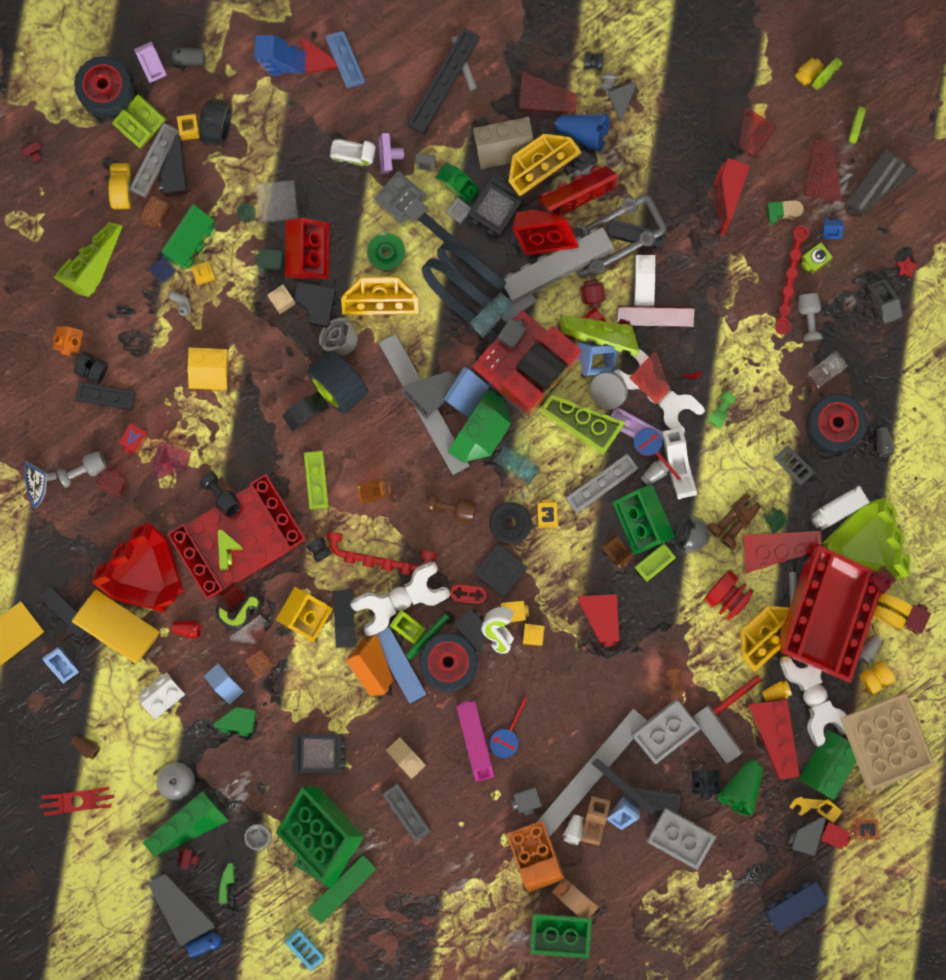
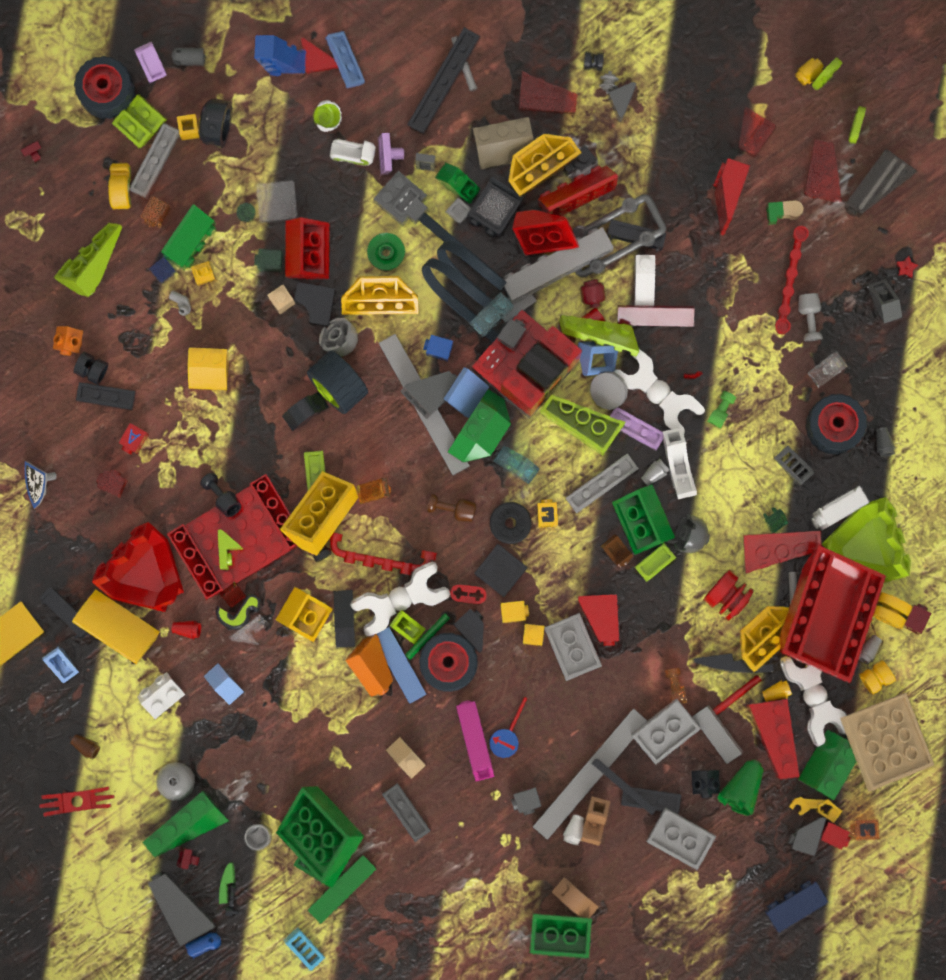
(92, 464): light grey piece -> none
(169, 460): clear pink slope -> none
(173, 172): black slope -> none
(238, 720): green slope -> none
(259, 662): clear orange brick -> none
(319, 753): window -> none
(320, 512): none -> yellow slope
(327, 116): none -> lime hair
(438, 348): none -> blue brick
(495, 630): white animal -> none
(535, 856): orange slope -> none
(572, 646): none -> light grey tile
(584, 129): blue cone -> none
(624, 813): light blue slope -> none
(648, 443): blue piece -> none
(651, 379): clear red wing -> none
(726, 663): none -> black slope
(744, 518): reddish brown piece -> none
(816, 258): lime brick -> none
(832, 228): blue tile -> none
(882, 579): dark red tile -> none

